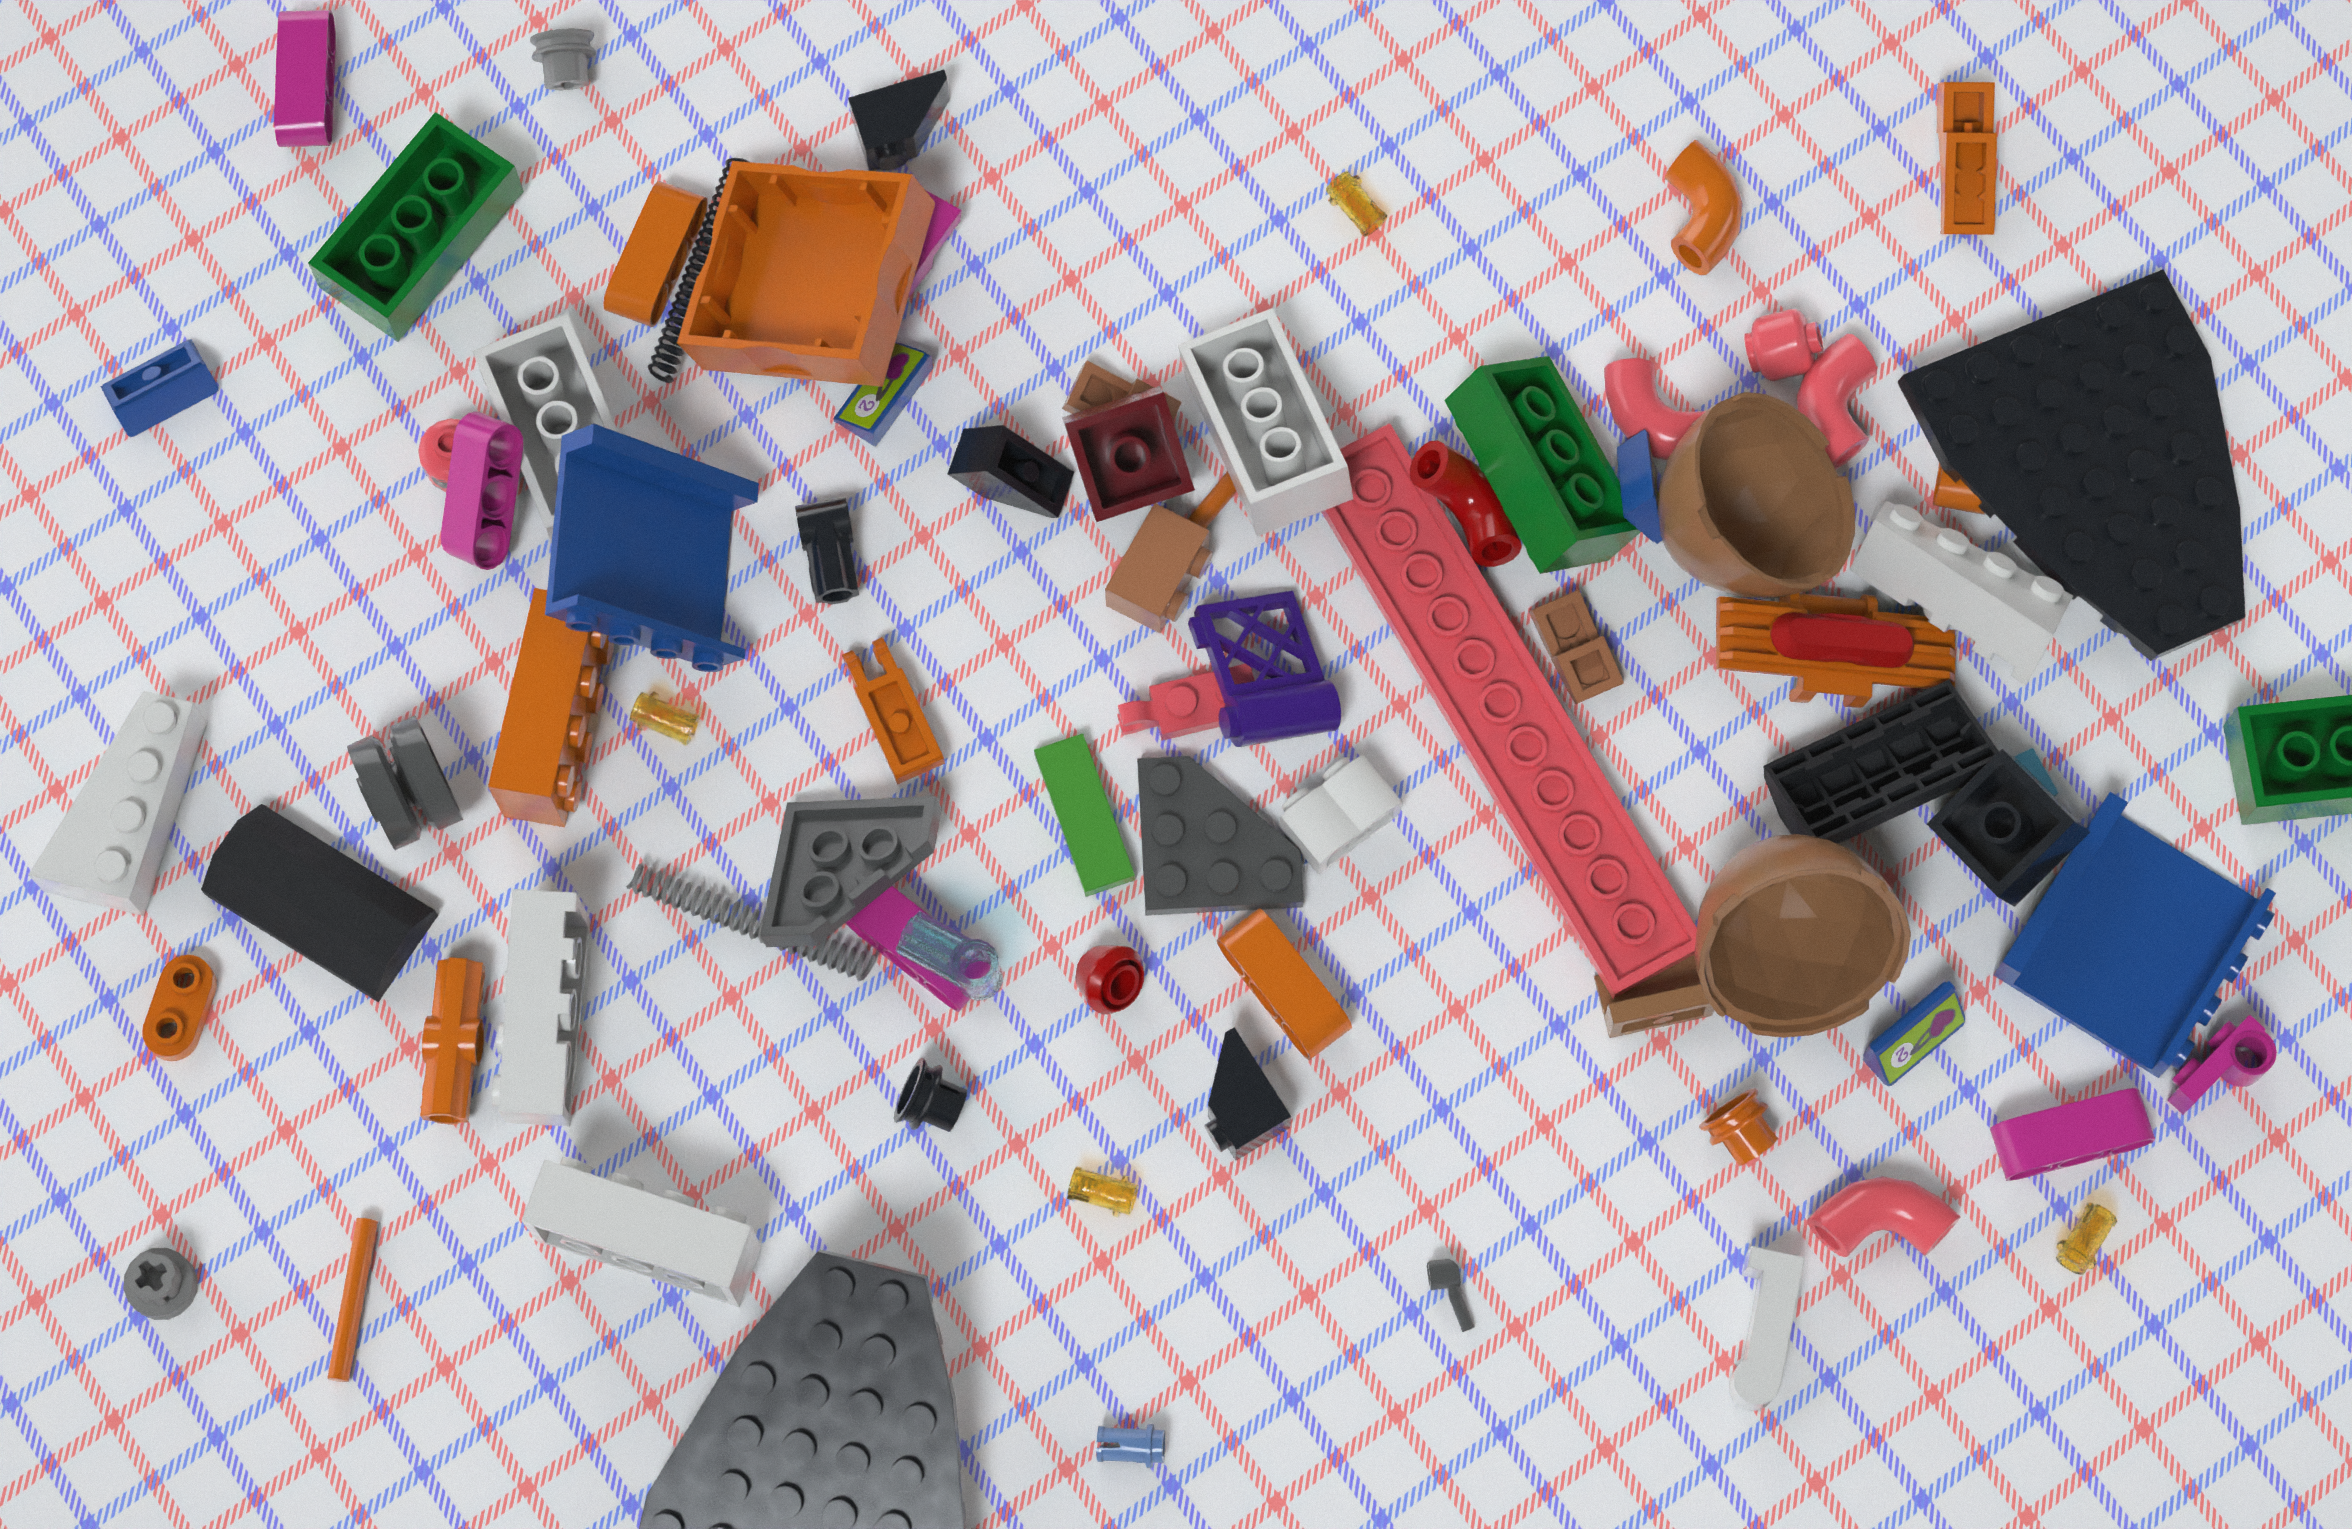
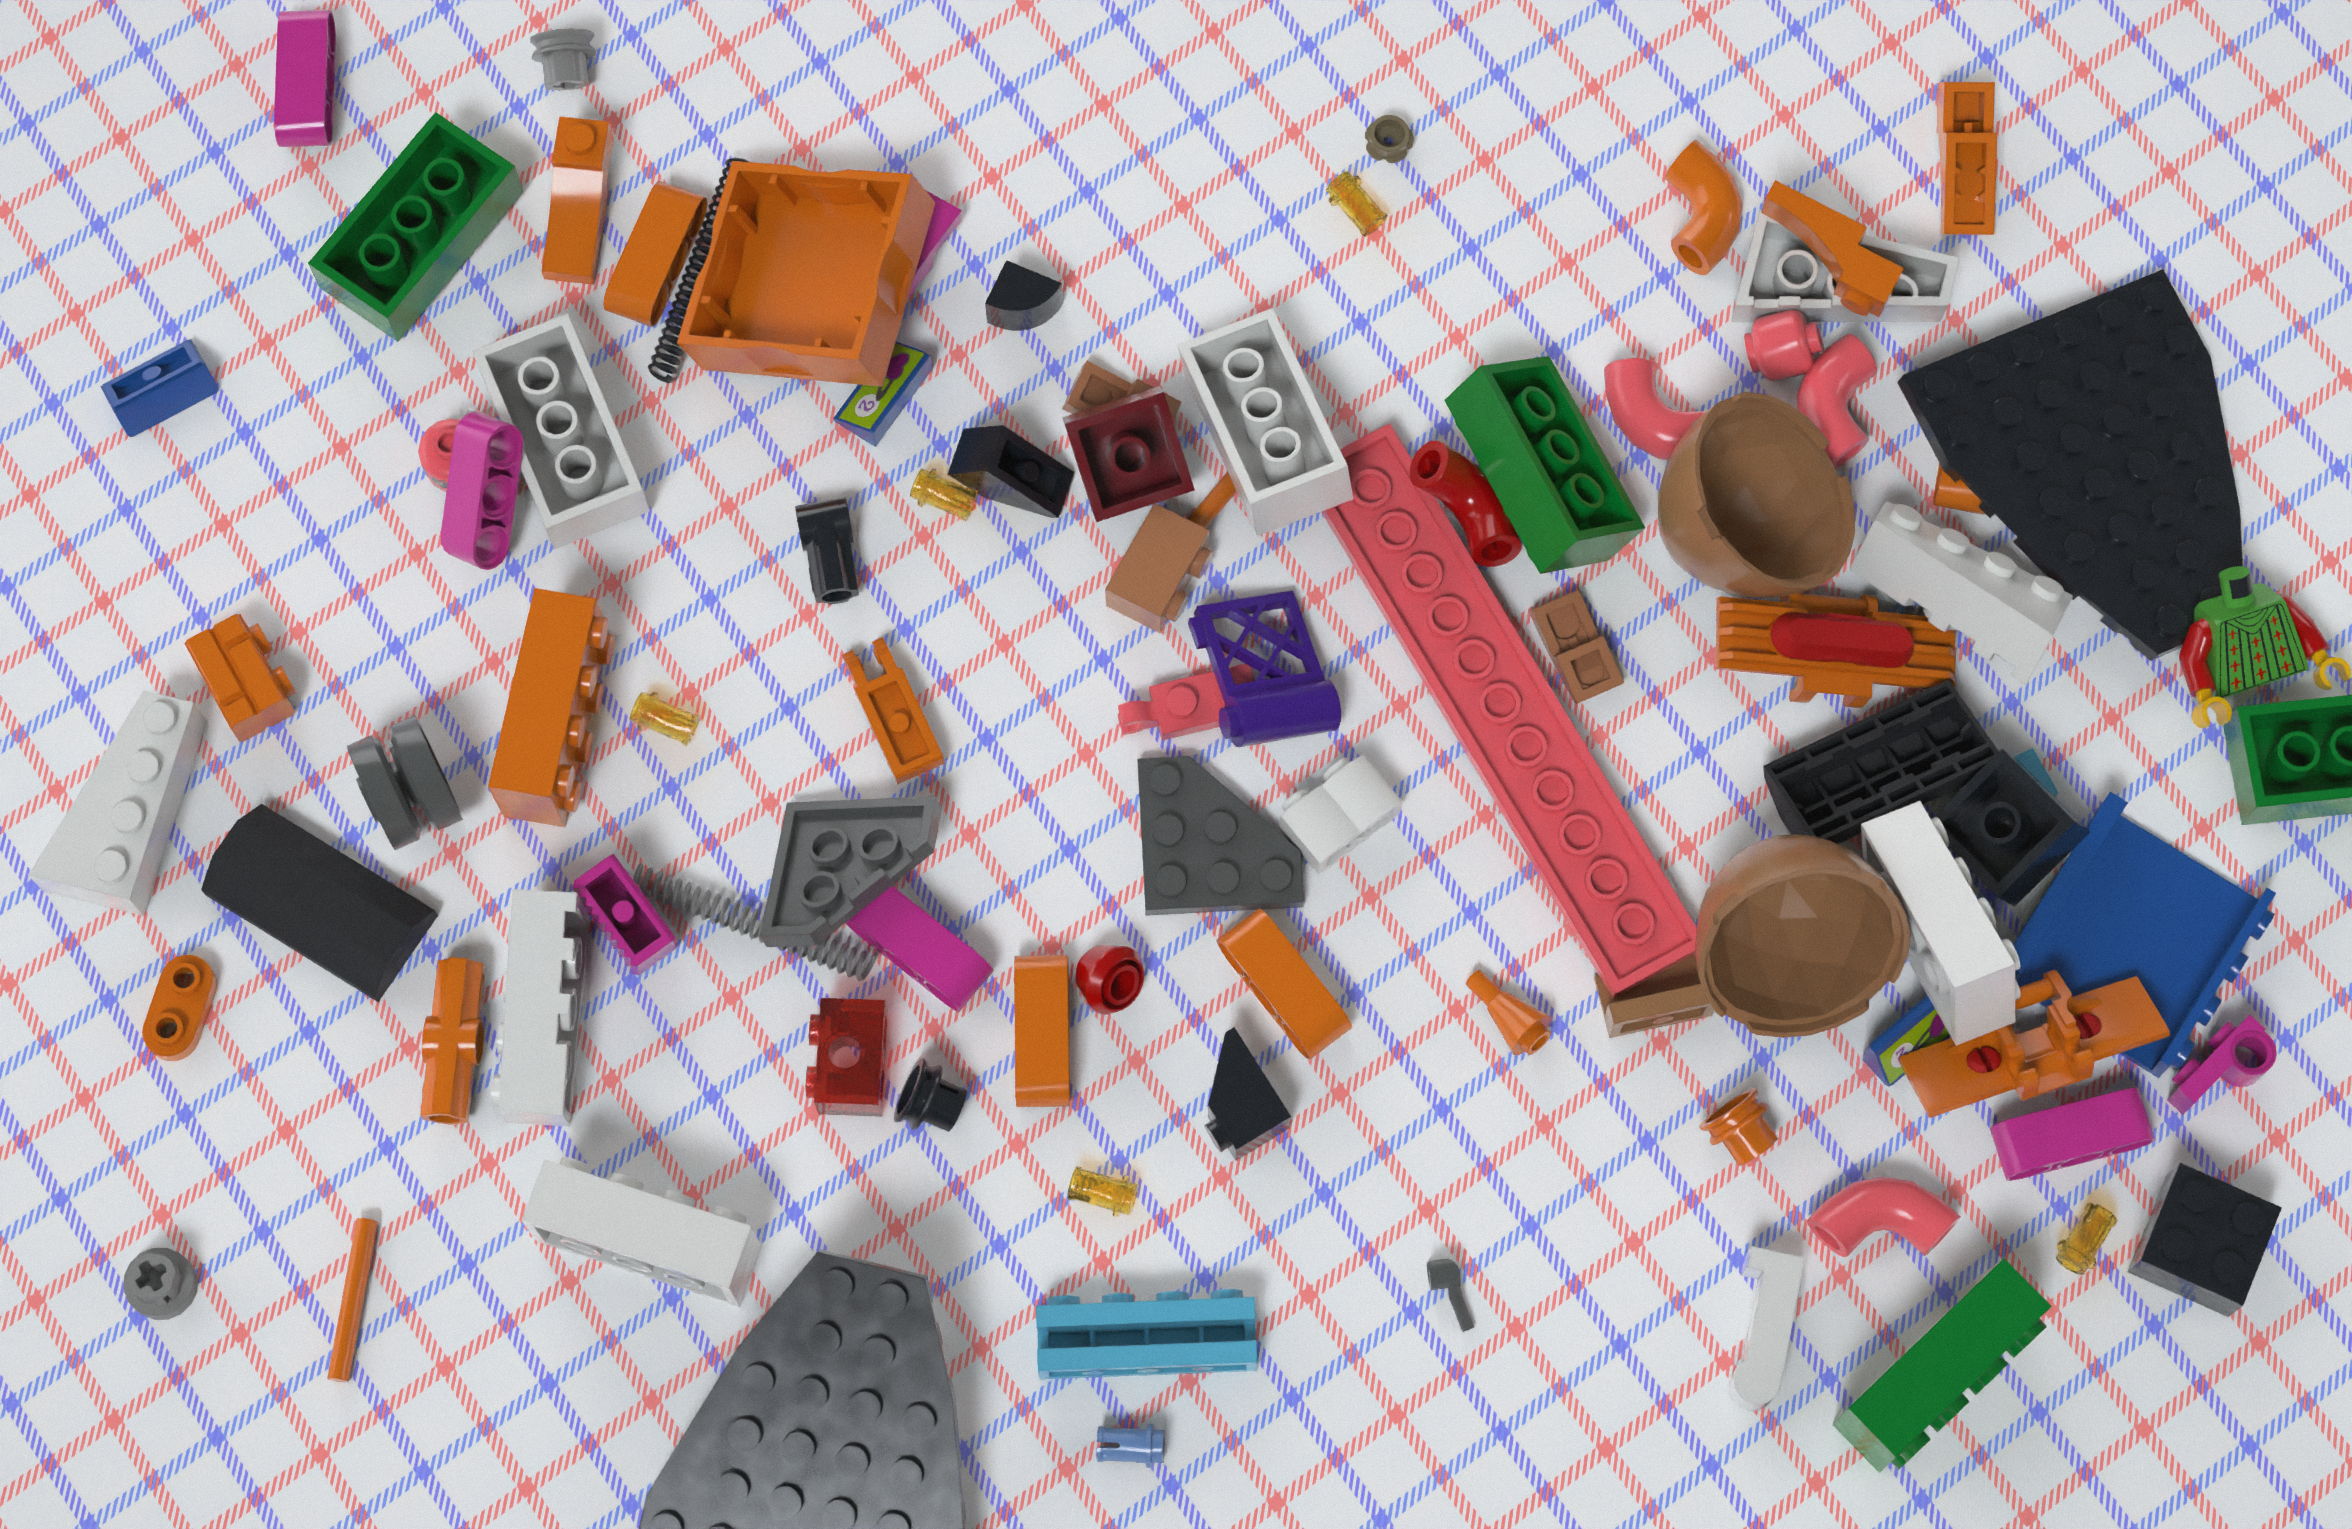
(241, 677): none -> orange brick
(577, 199): none -> orange slope
(624, 915): none -> dark pink brick
(643, 546): blue panel -> none
(859, 1087): none -> clear red brick
(898, 119): black slope -> none
(943, 494): none -> clear yellow pin
(949, 954): clear light blue piece -> none
(1022, 299): none -> black brick
(1042, 1031): none -> orange beam
(1084, 815): bright green tile -> none
(1146, 1336): none -> medium azure brick
(1392, 127): none -> dark tan plate
(1518, 1022): none -> orange cone
(1639, 485): blue slope -> none
(1788, 275): none -> white wedge
(1861, 276): none -> orange slope
(1933, 1374): none -> green brick
(1952, 932): none -> white brick
(2040, 1059): none -> orange piece
(2204, 1240): none -> black brick
(2247, 642): none -> torso

